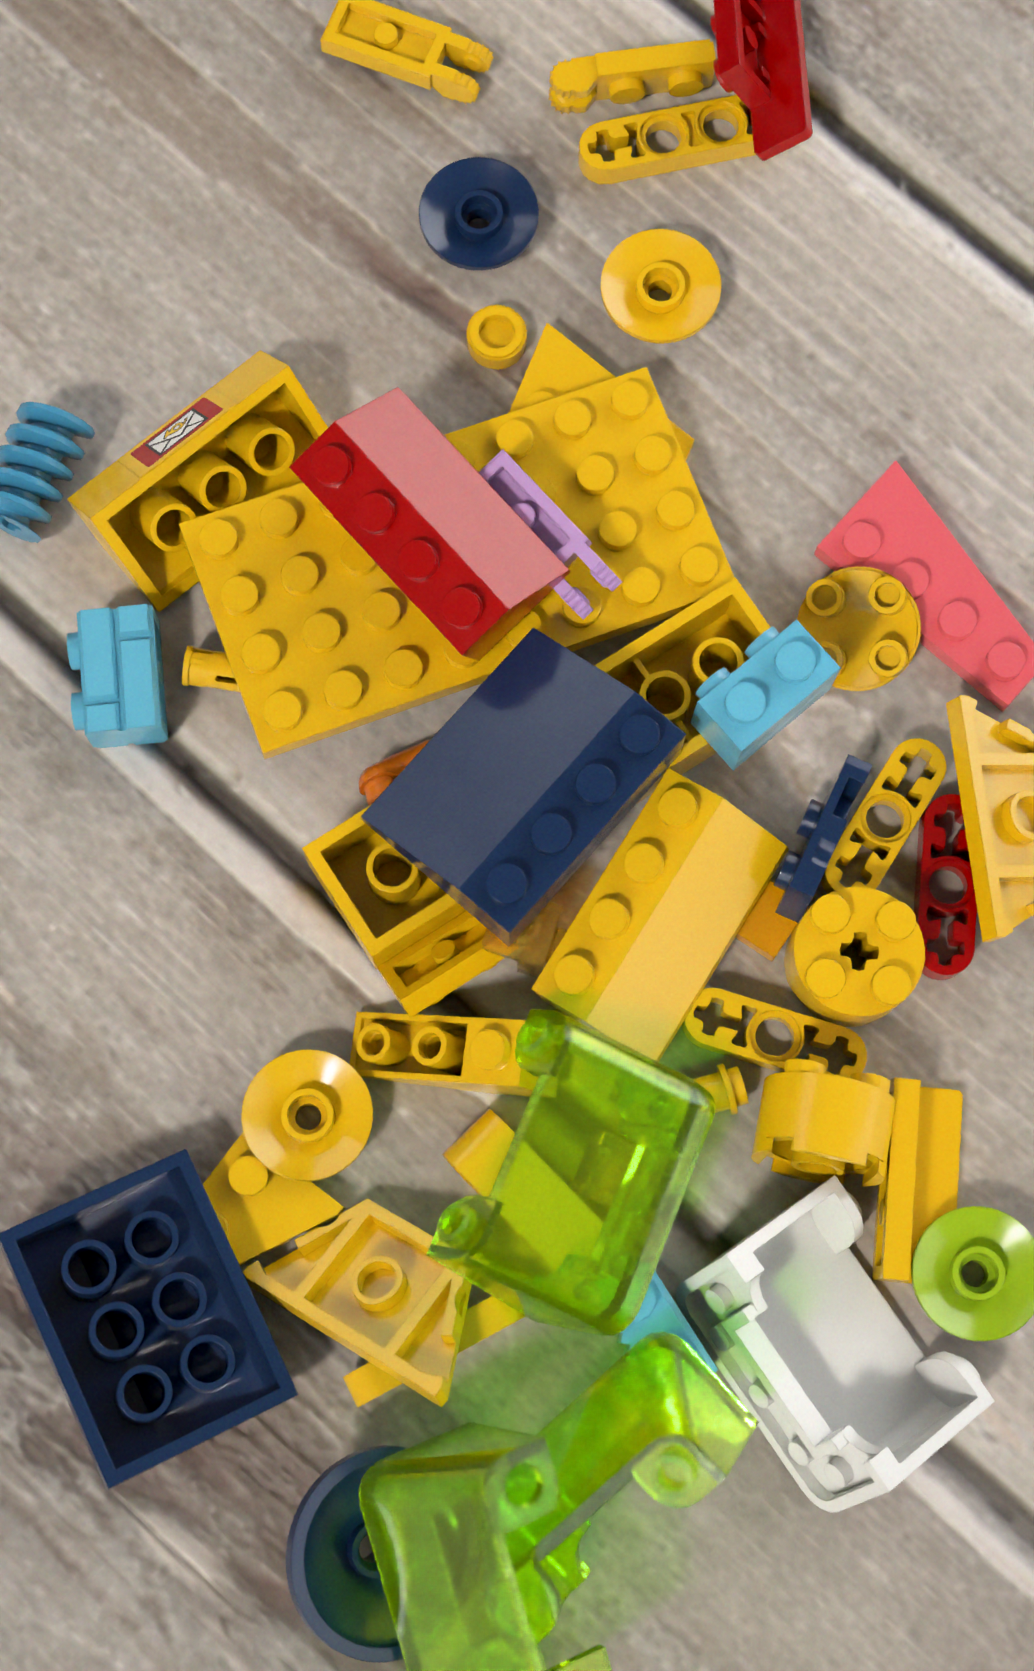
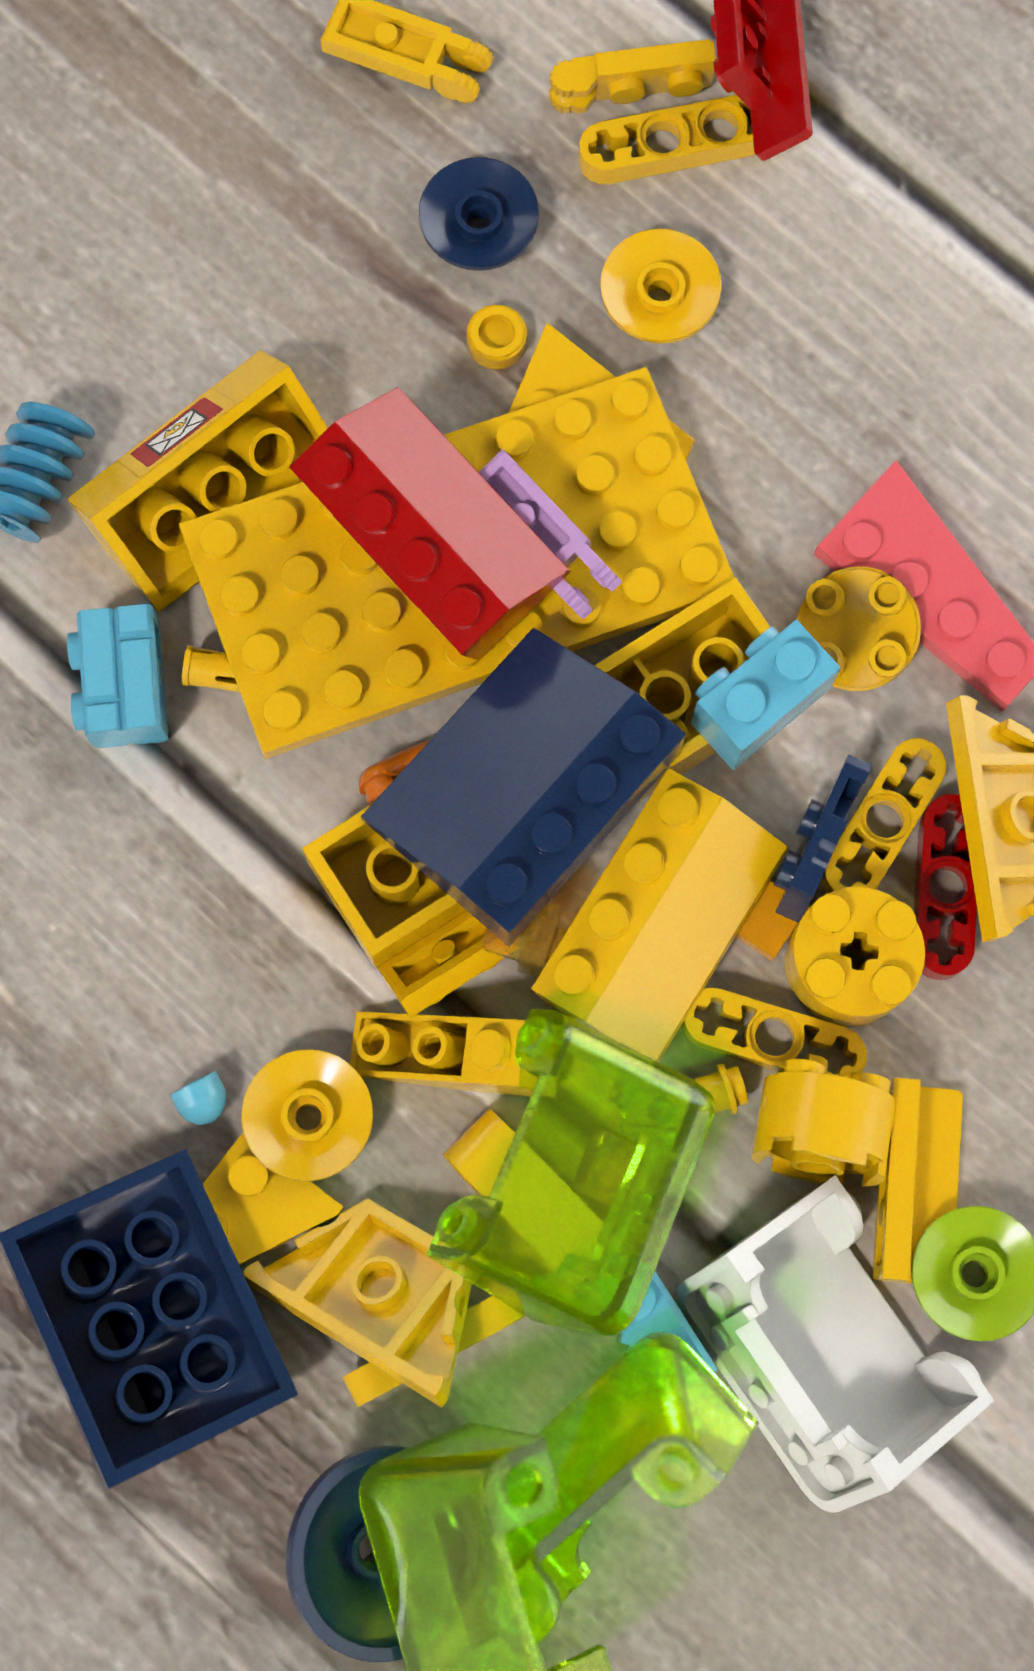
(201, 1100): none -> medium azure hinge

